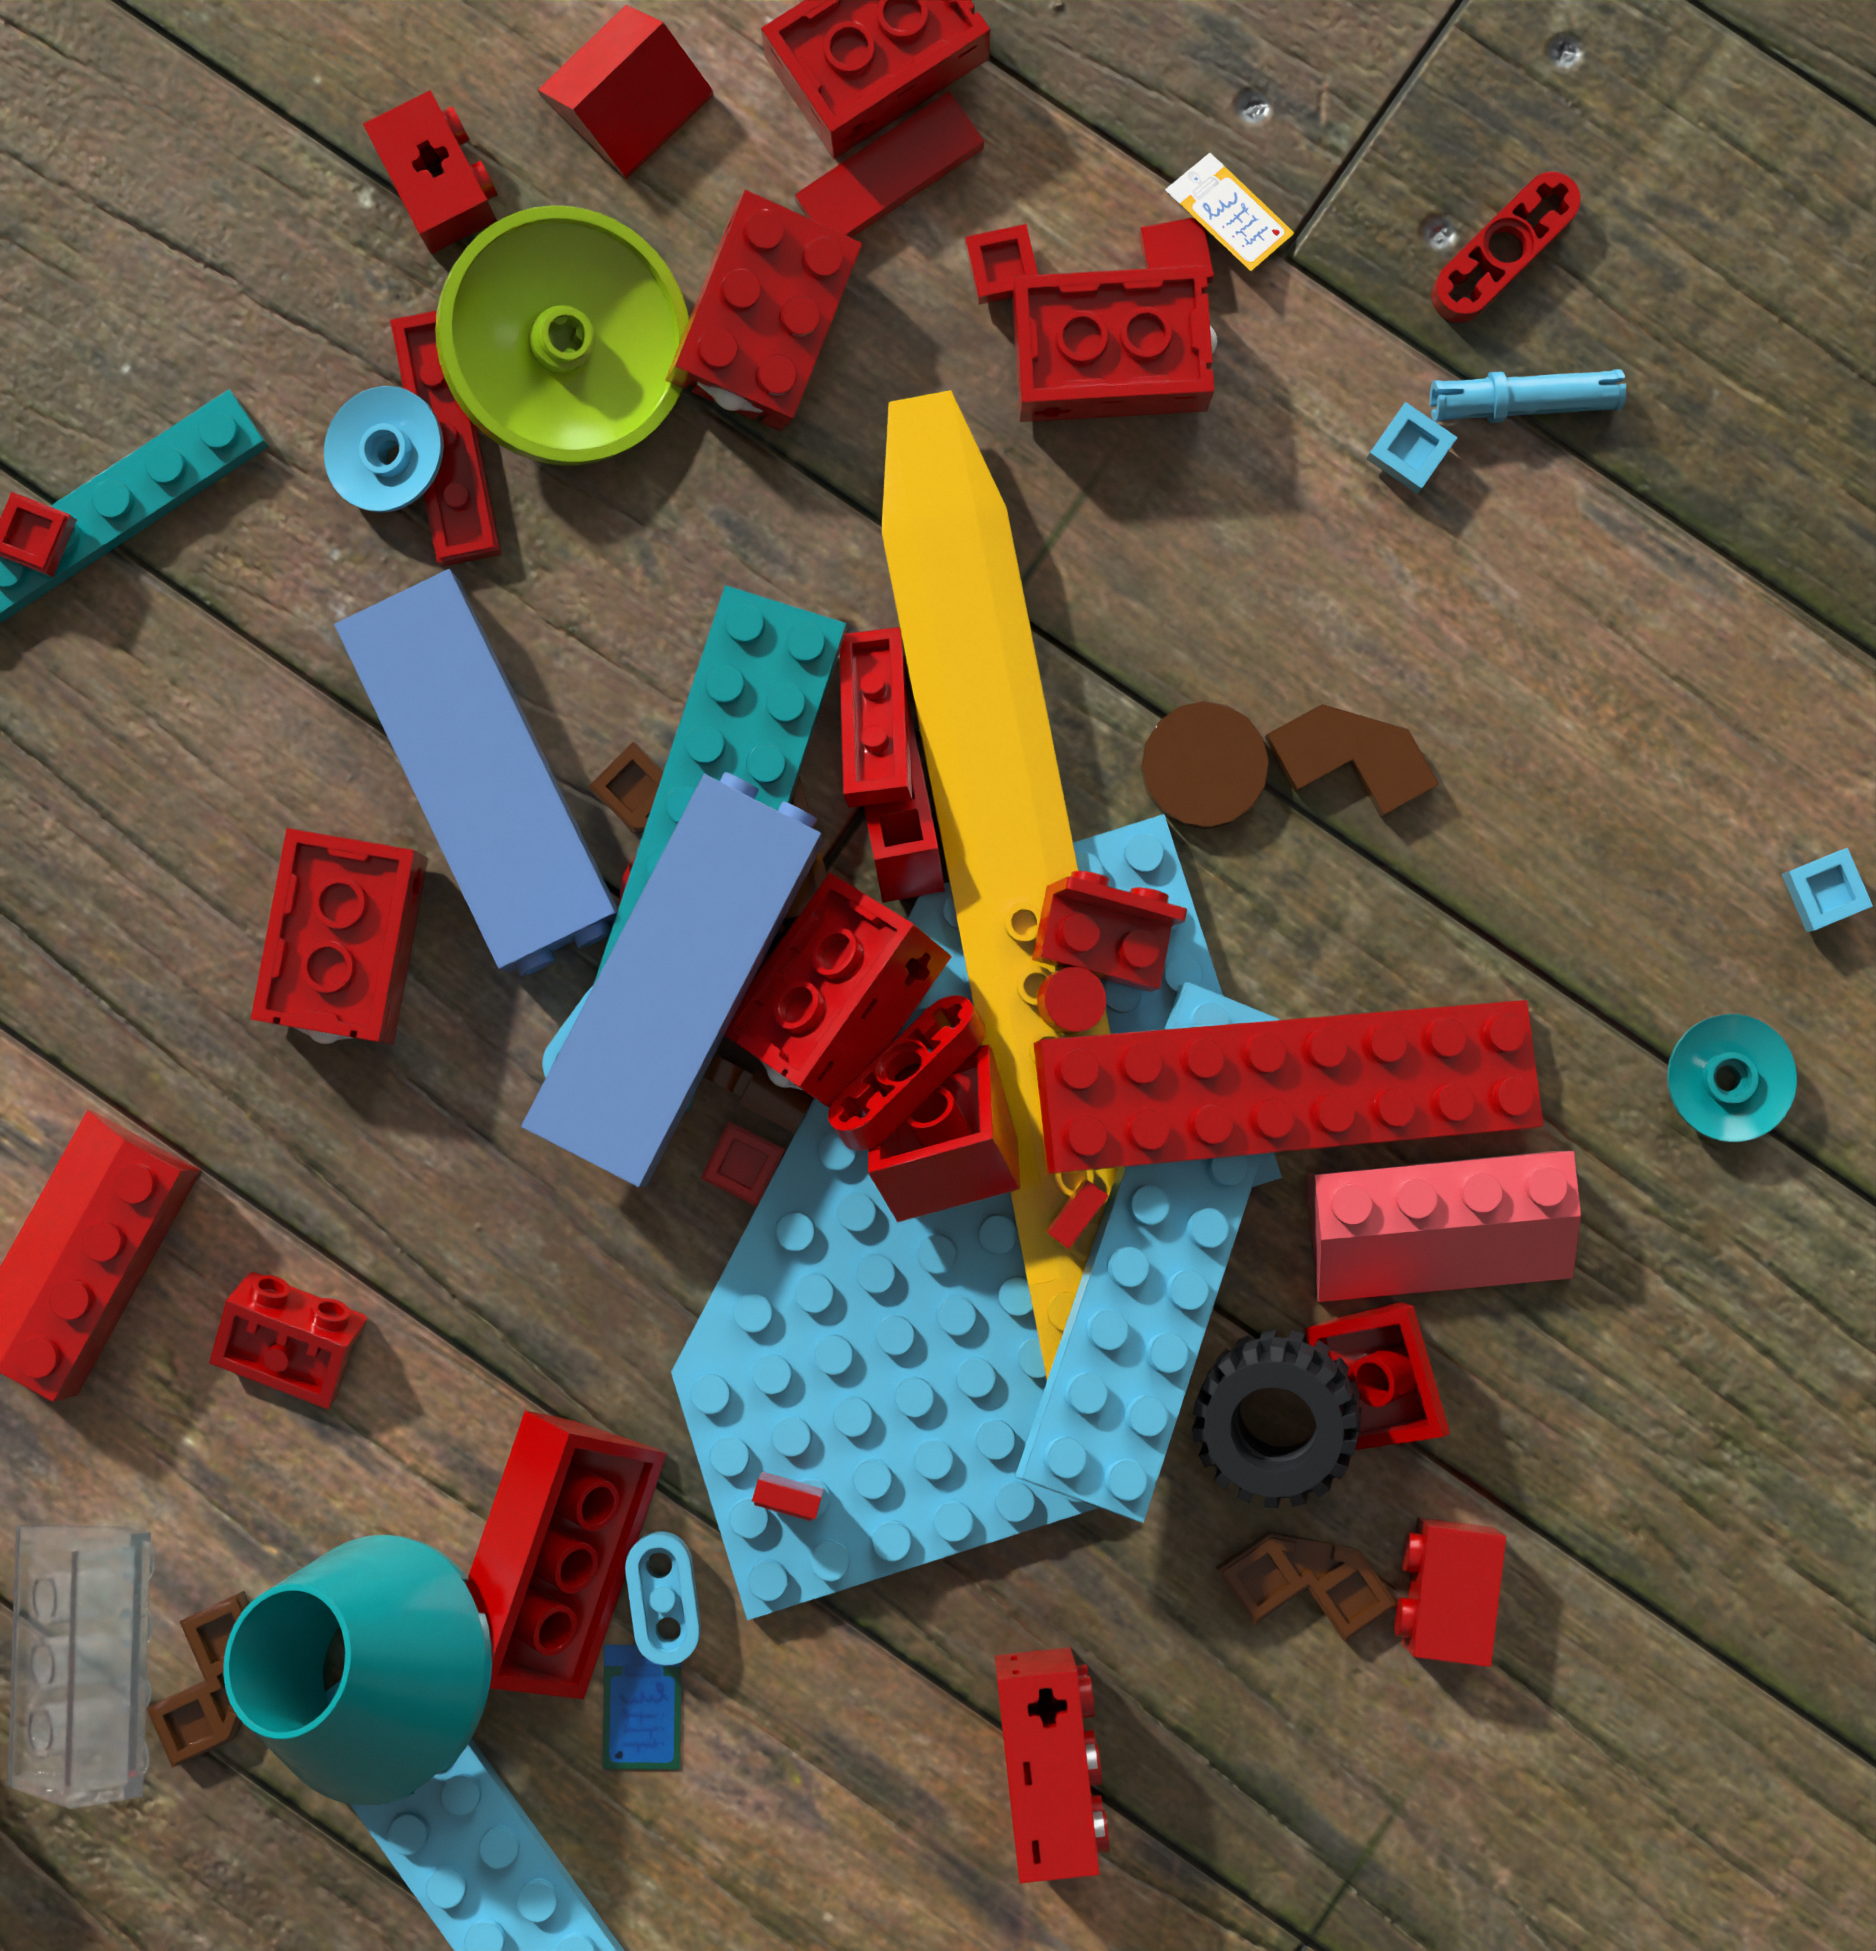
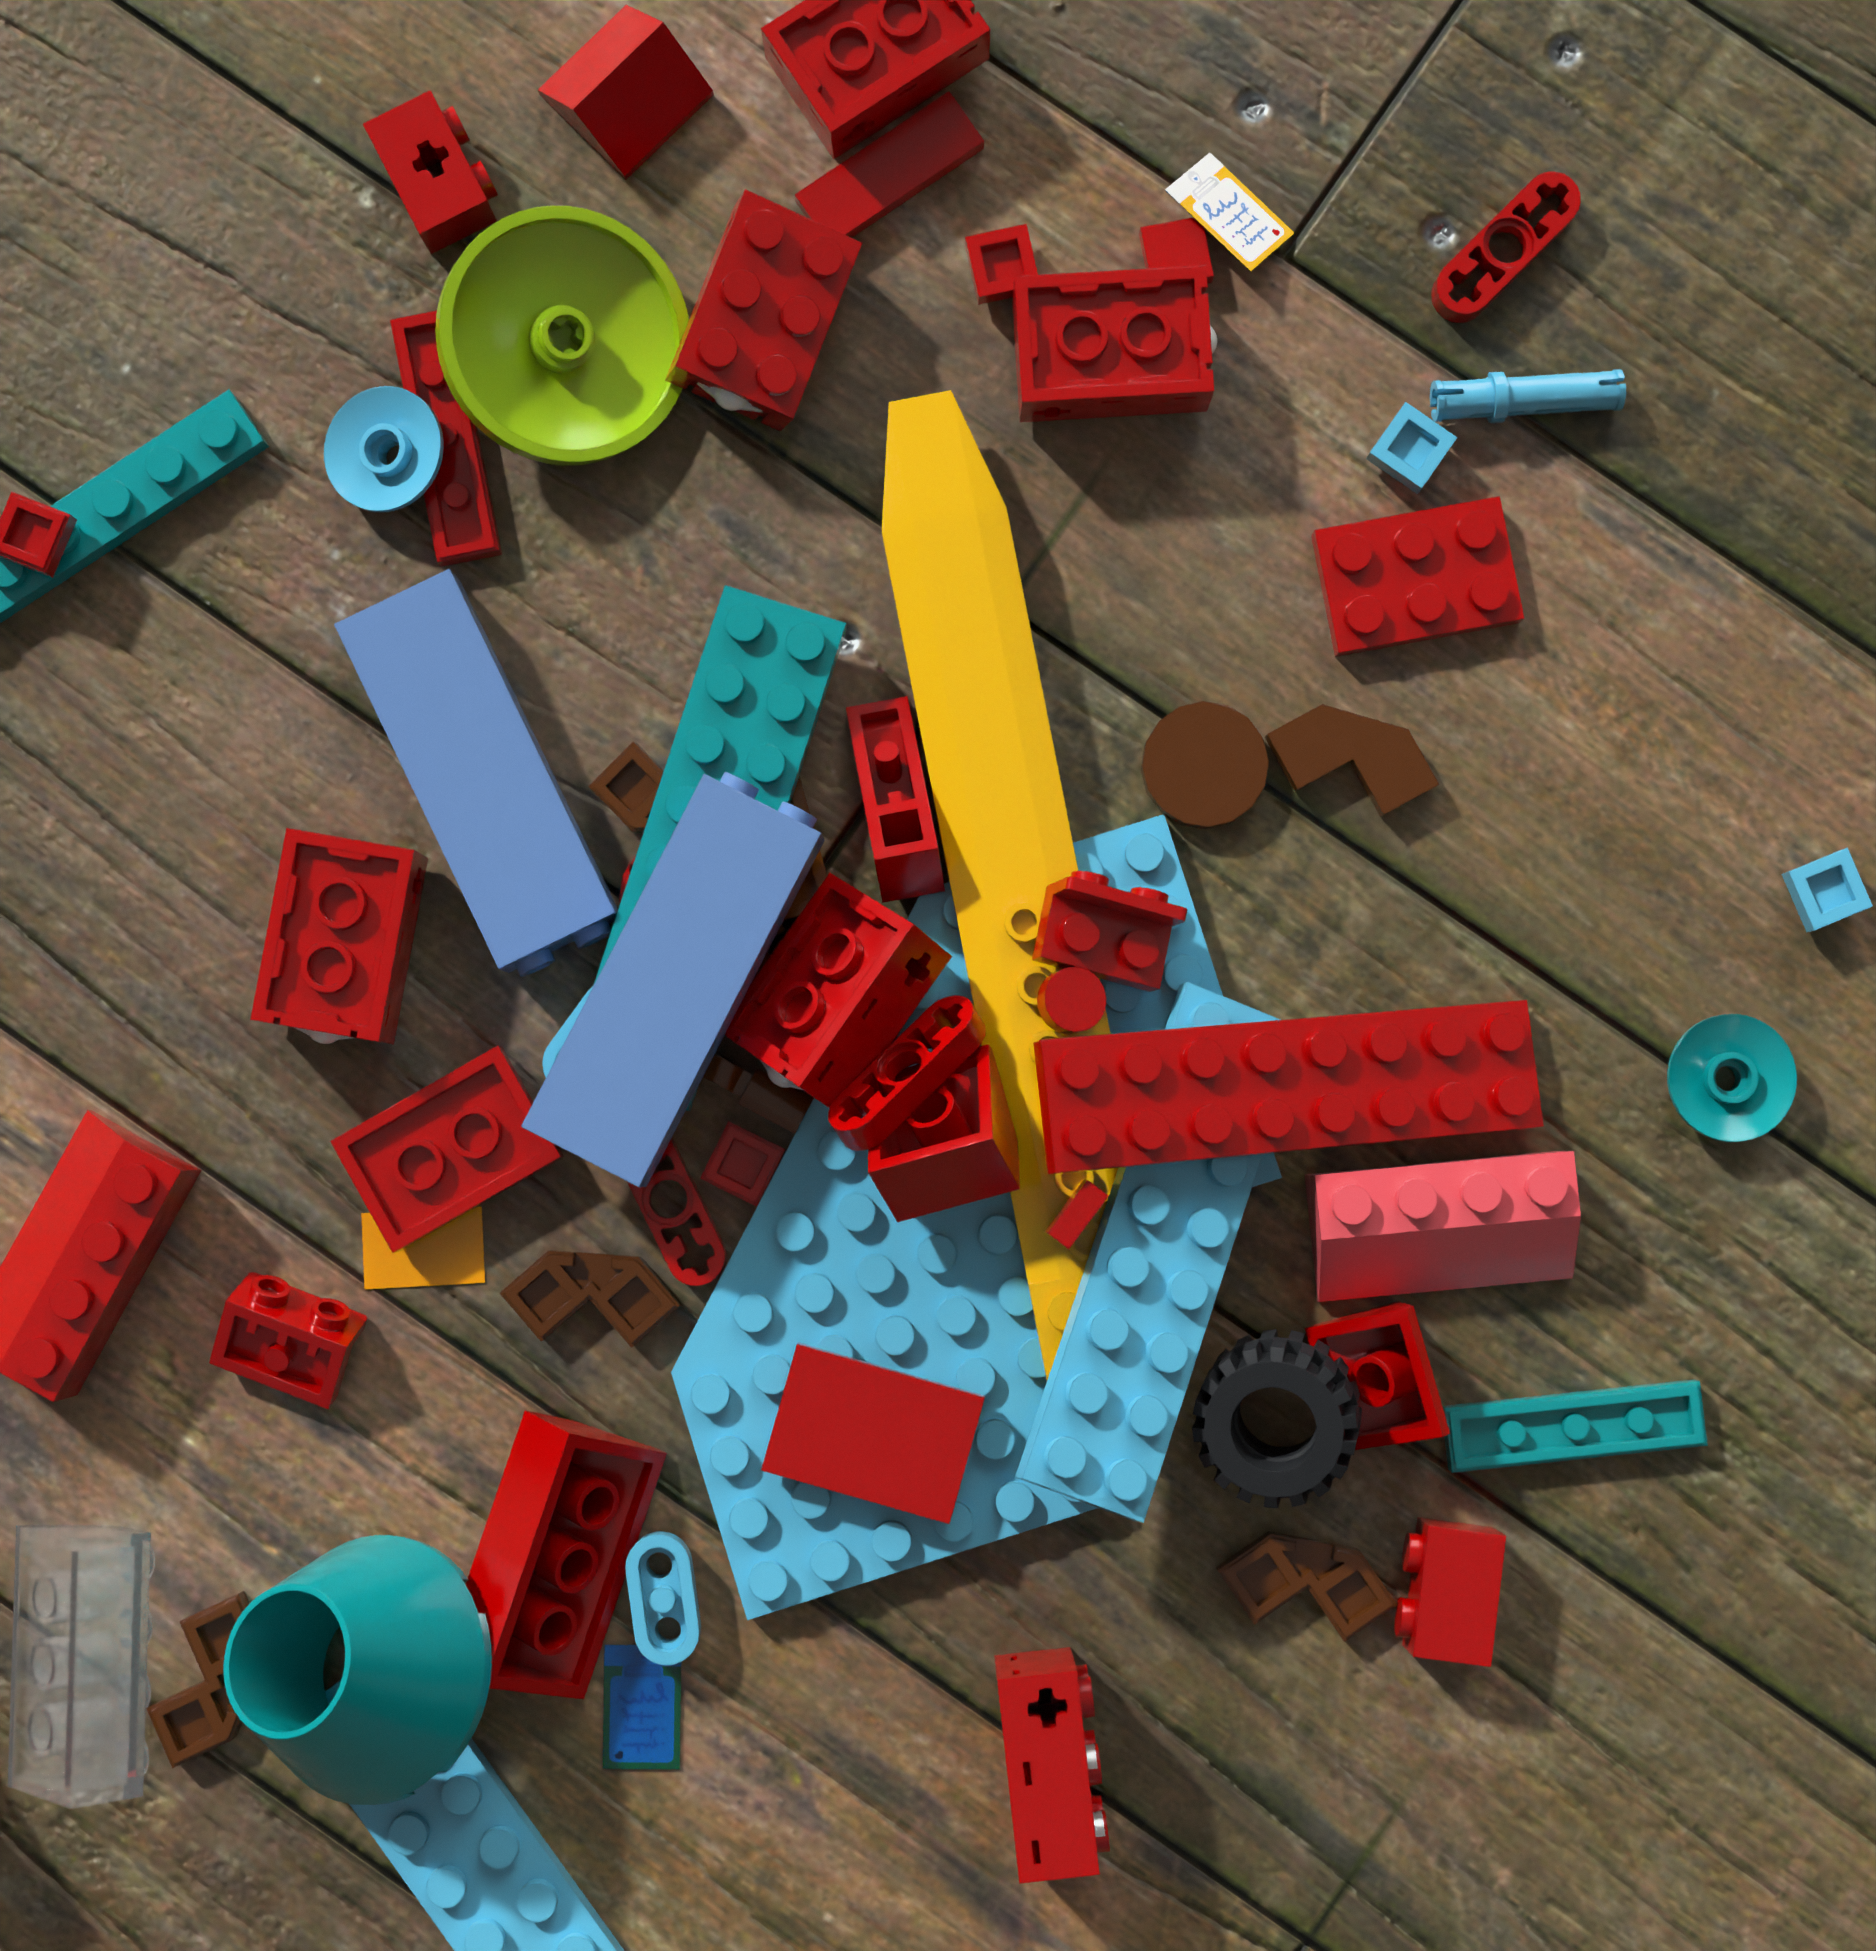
(441, 1258): none -> light orange sticker
(444, 1149): none -> red plate
(617, 1285): none -> reddish brown tile
(703, 1235): none -> red beam
(787, 1496): red tile -> none
(873, 1433): none -> red tile
(875, 718): red plate -> none
(1417, 576): none -> red plate
(1575, 1425): none -> teal tile

